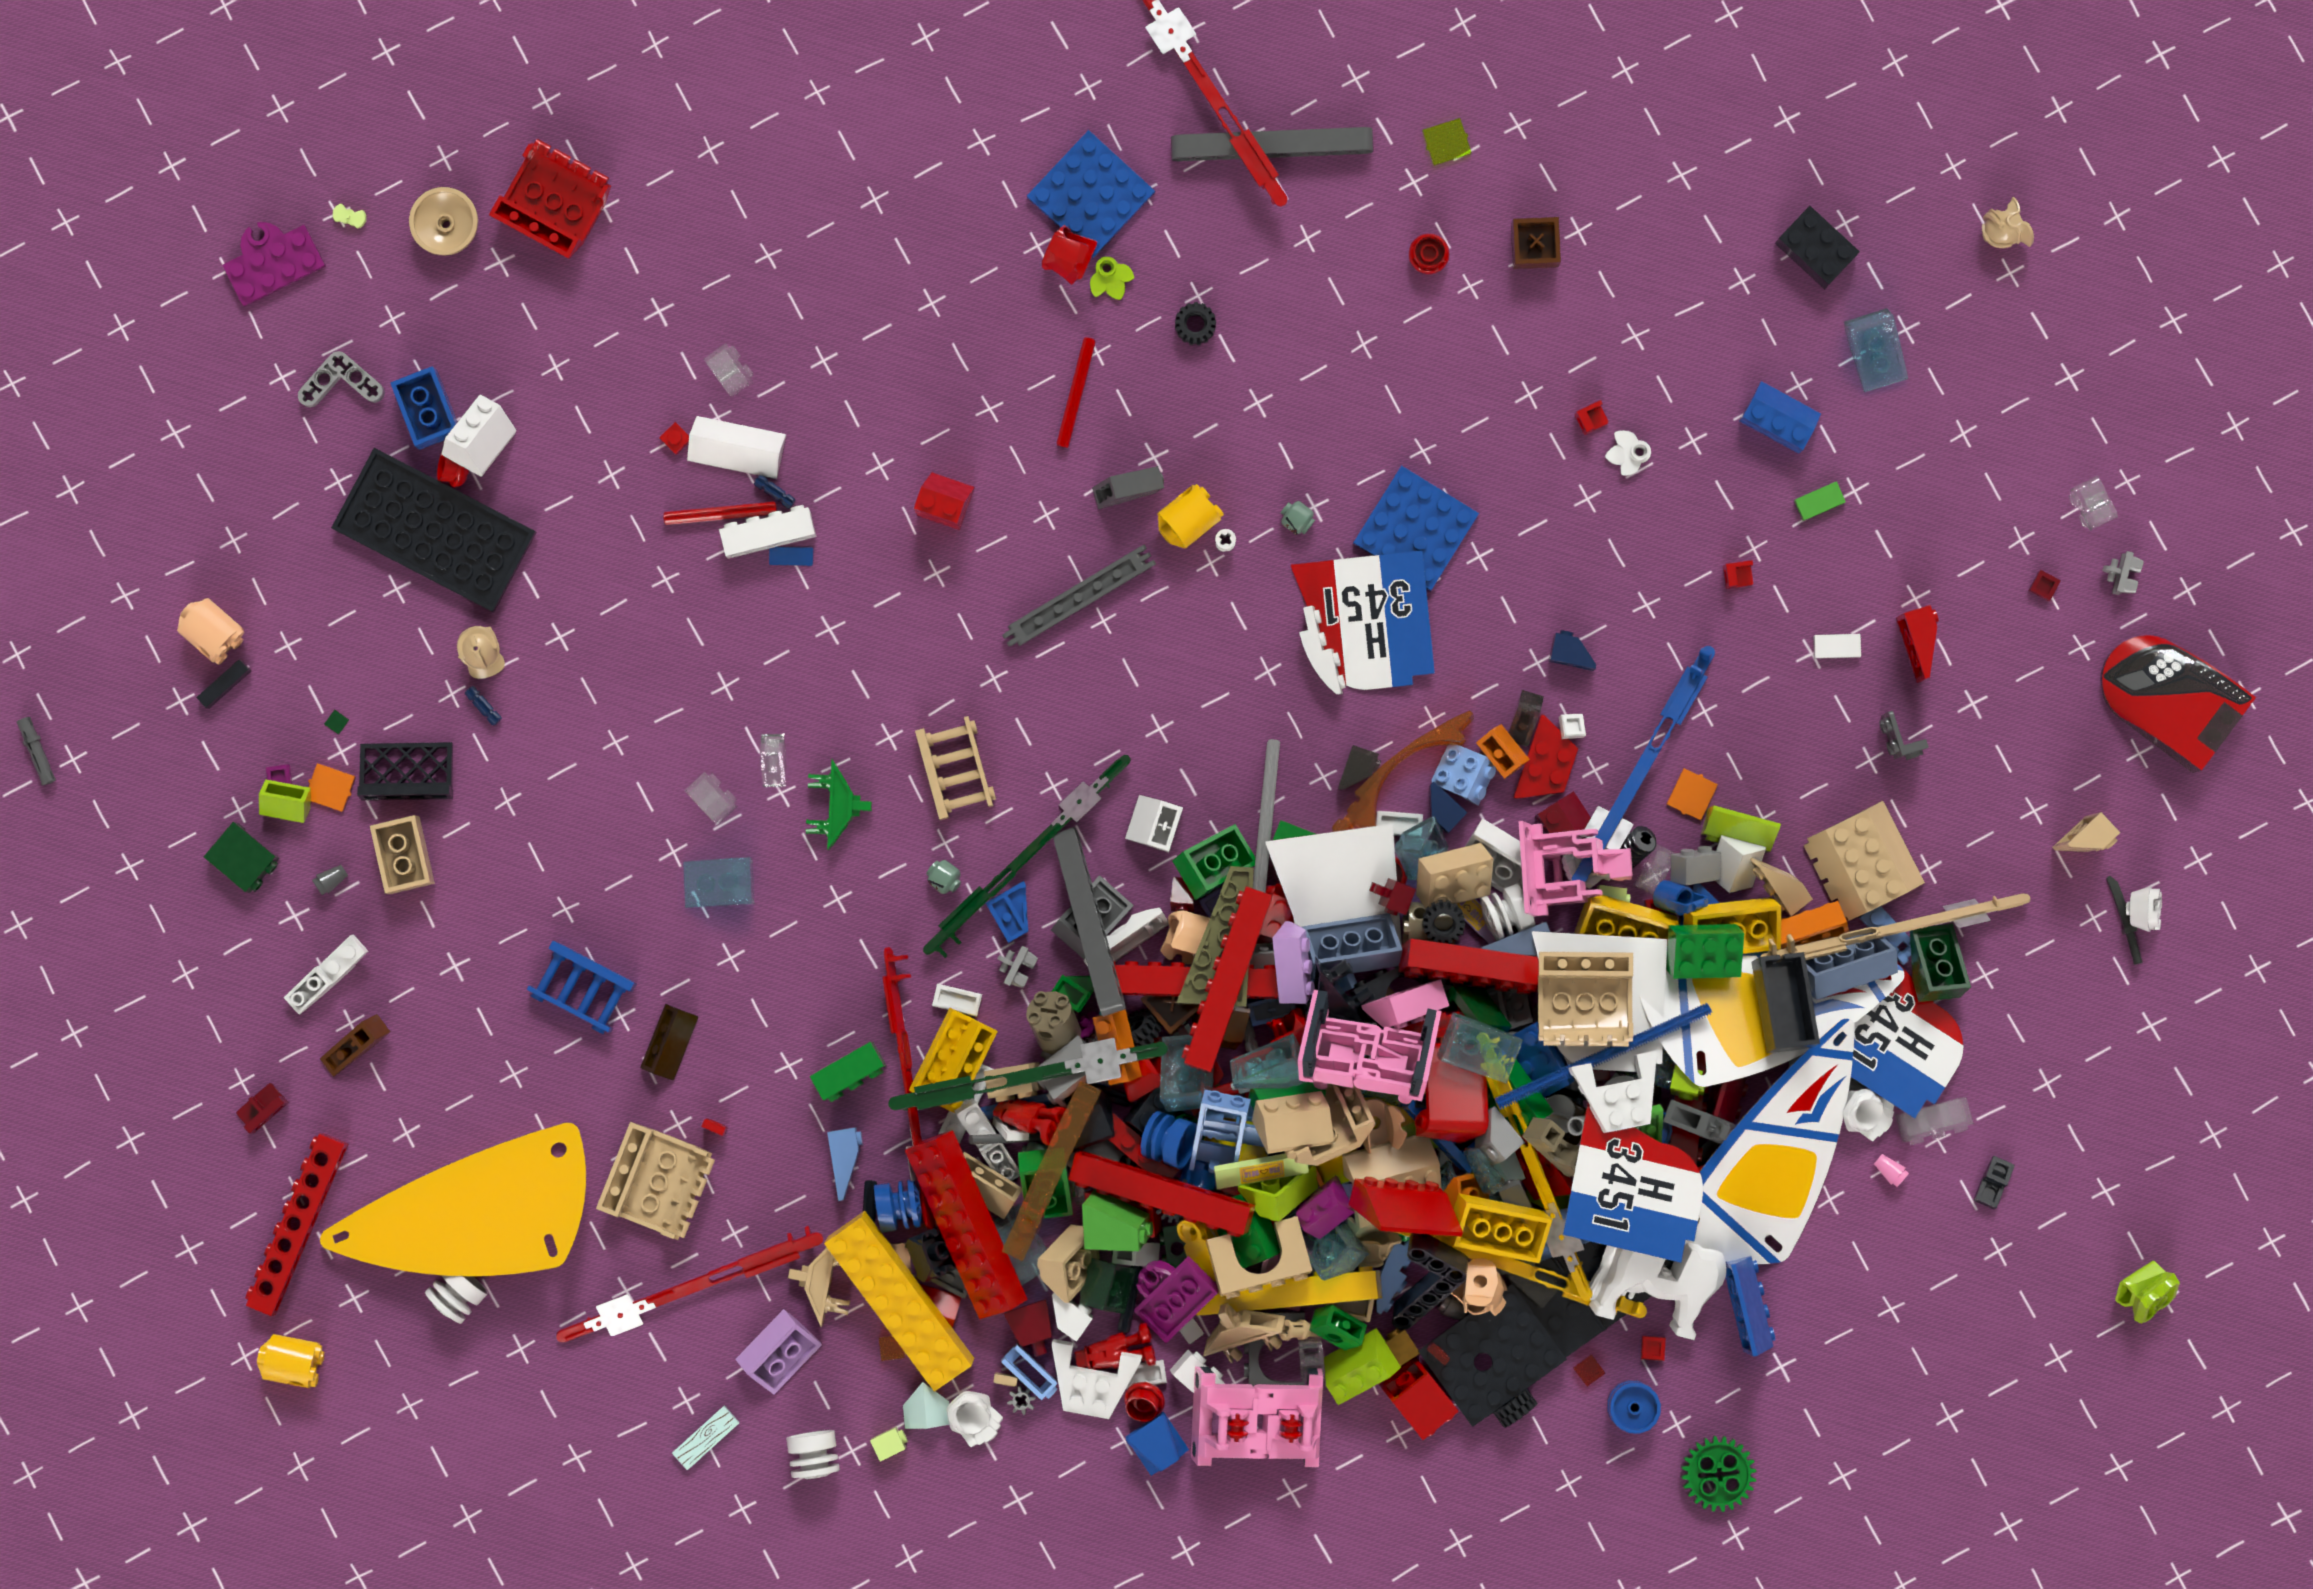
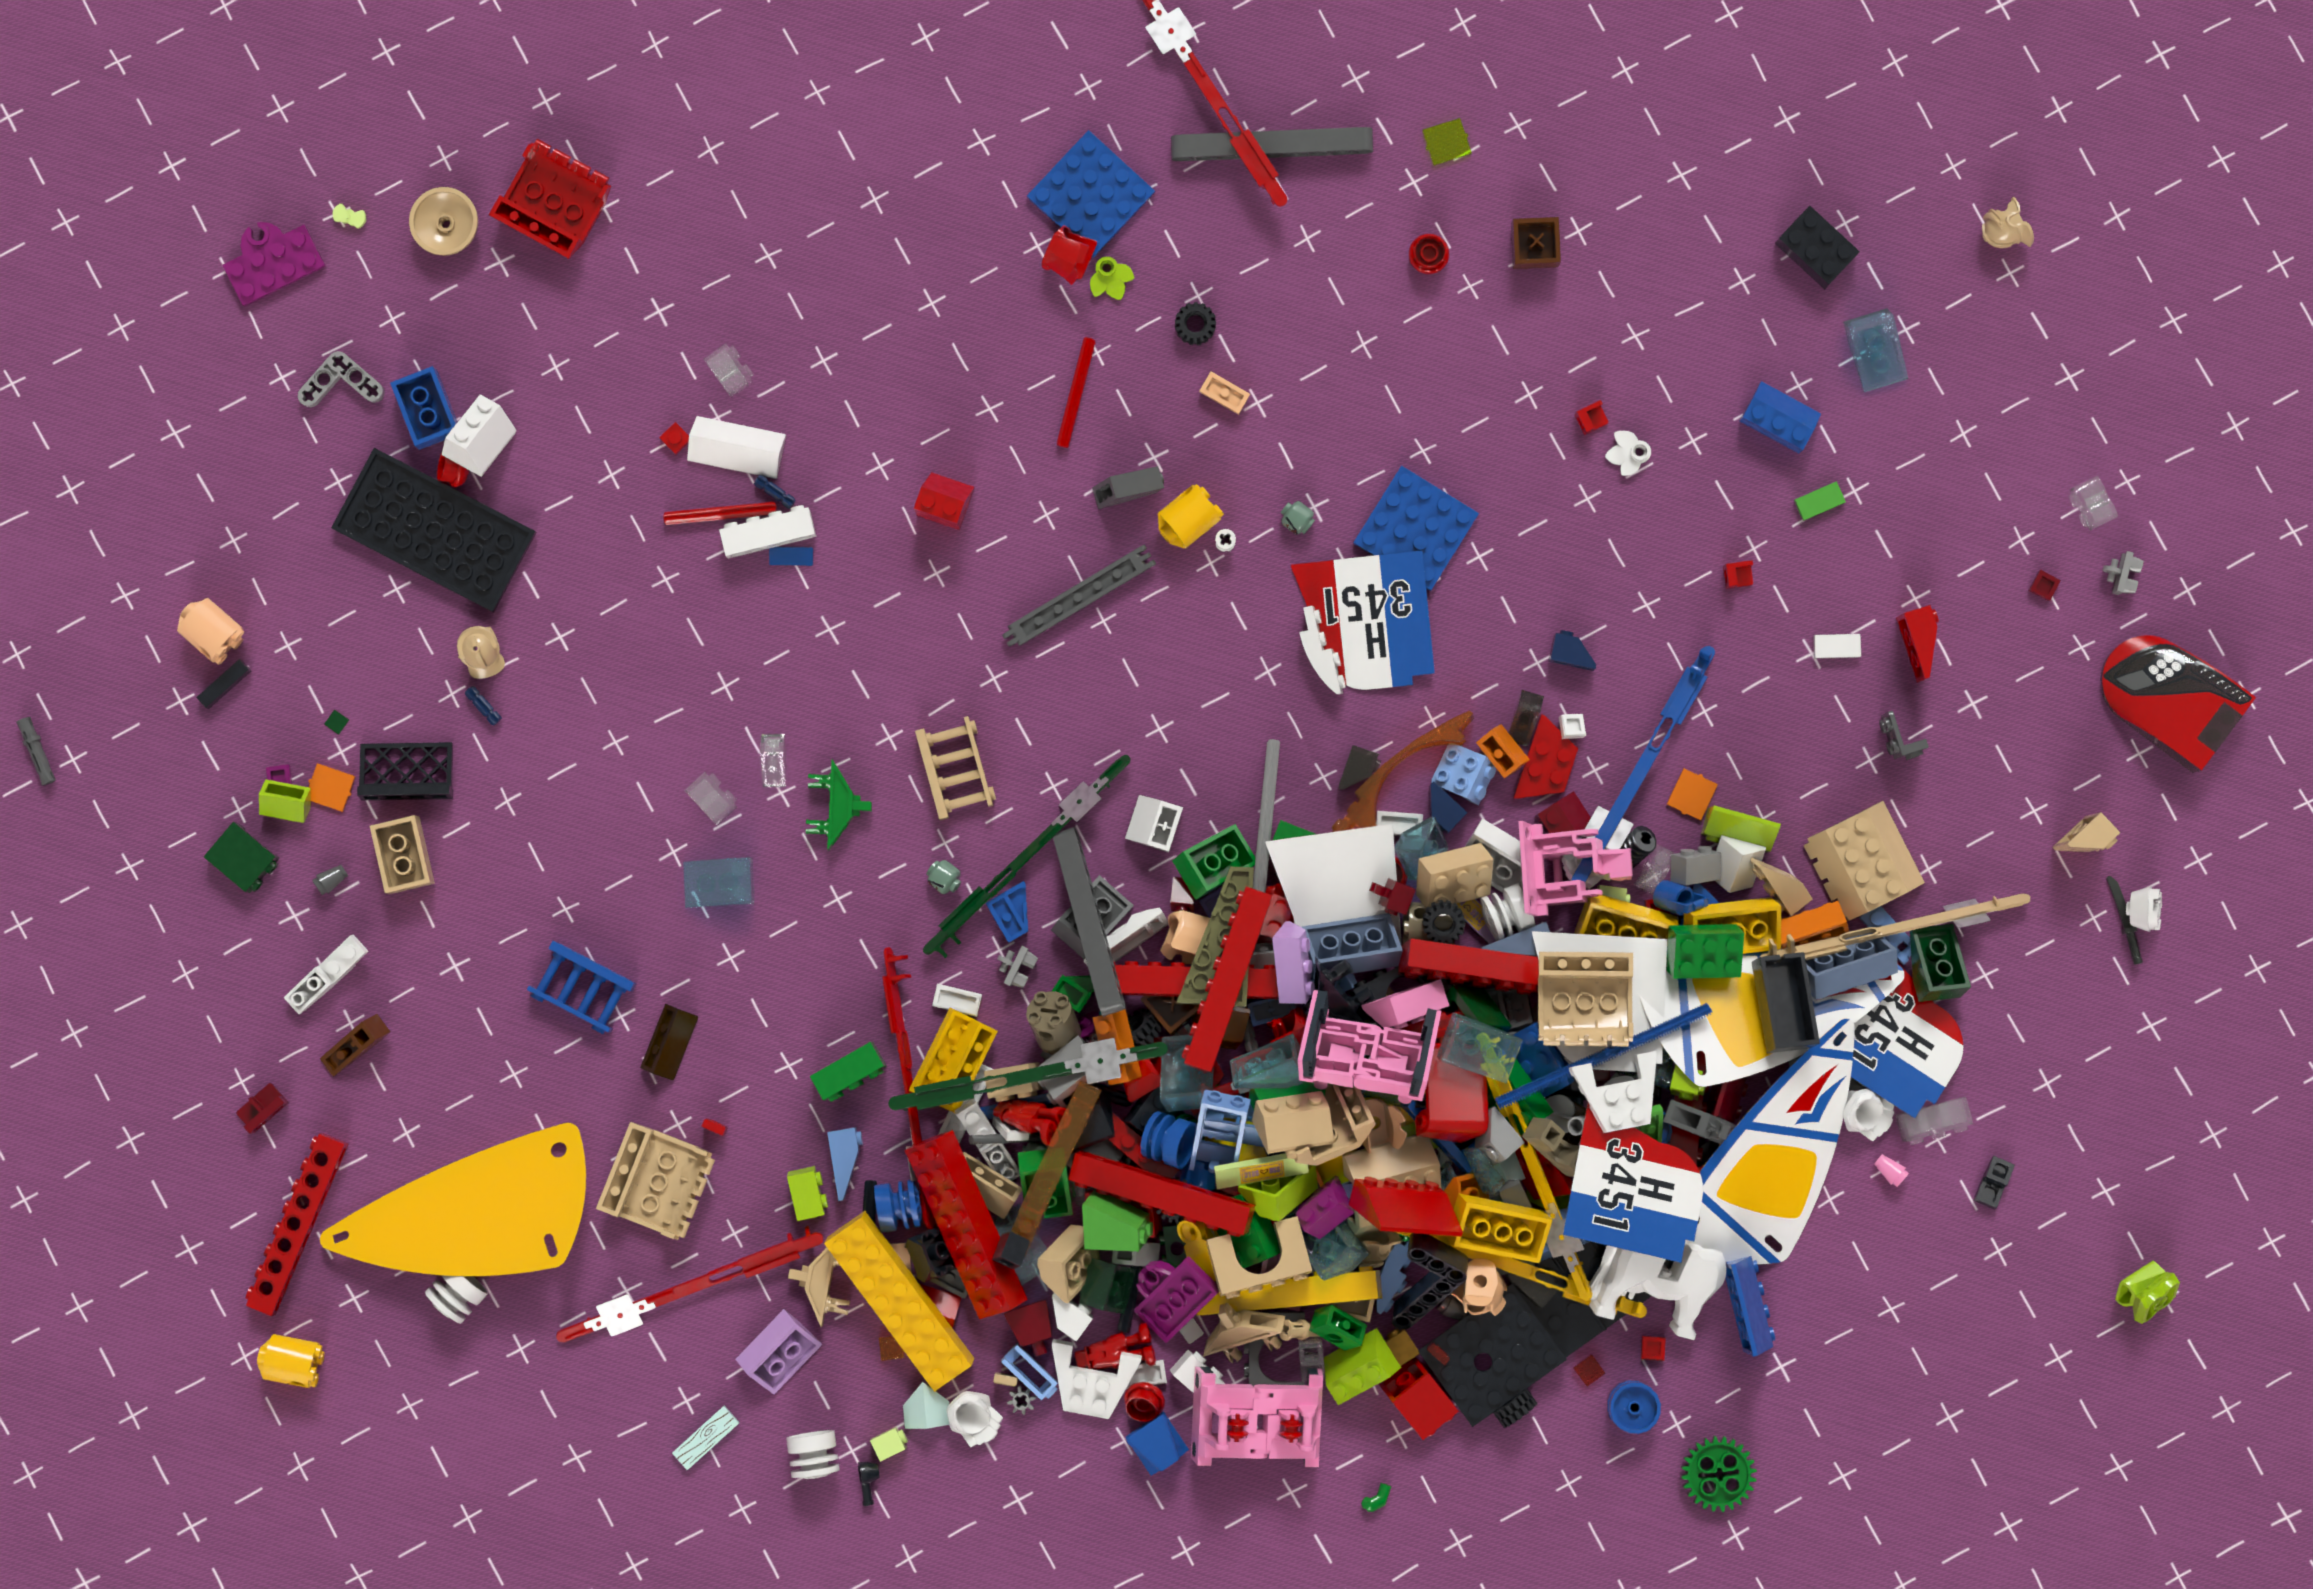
(806, 1193): none -> lime brick
(867, 1473): none -> black bar
(1011, 1250): none -> black panel
(1224, 393): none -> light nougat plate
(1378, 1501): none -> green arm

